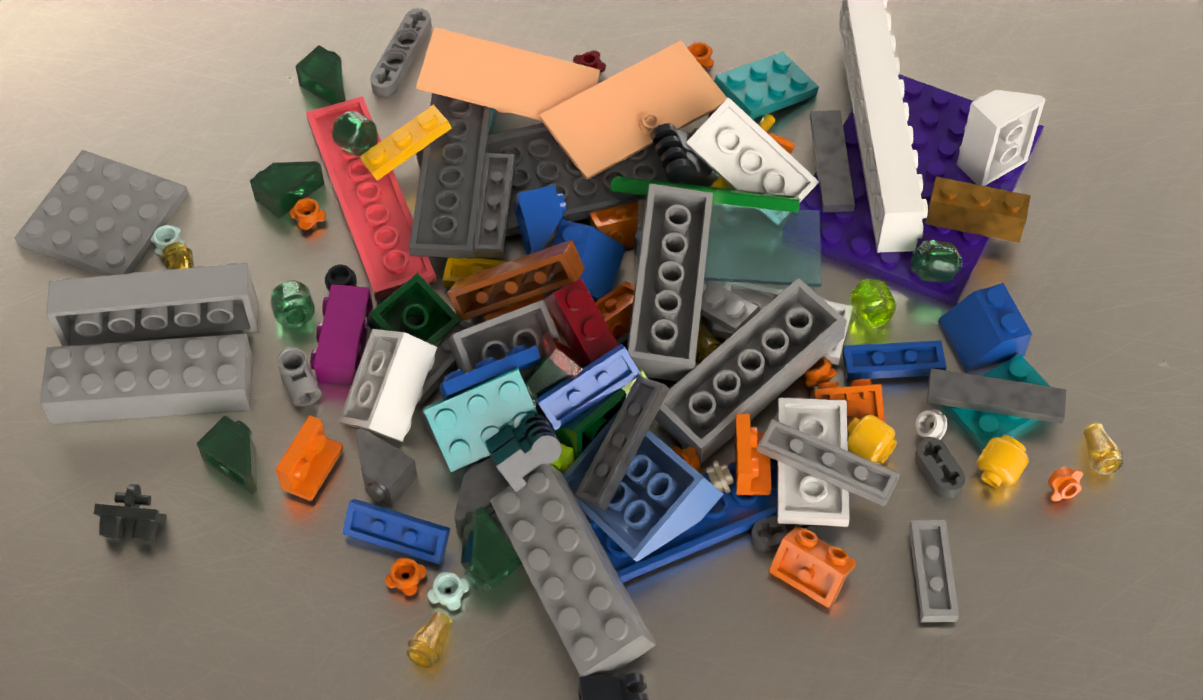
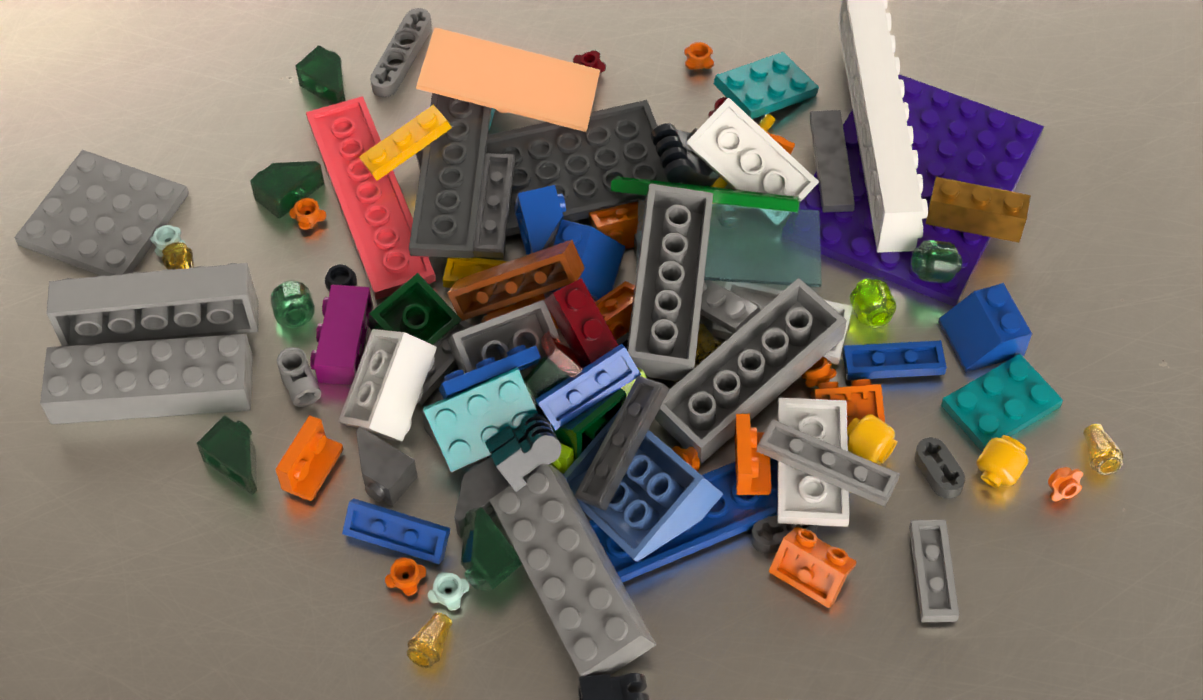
(144, 519): pearl dark grey hips -> none
(354, 133): clear green head -> none
(622, 111): light nougat piece -> none
(720, 476): dark tan plate -> none
(931, 424): white plate -> none
(996, 396): flat silver tile -> none
(999, 134): white slope -> none

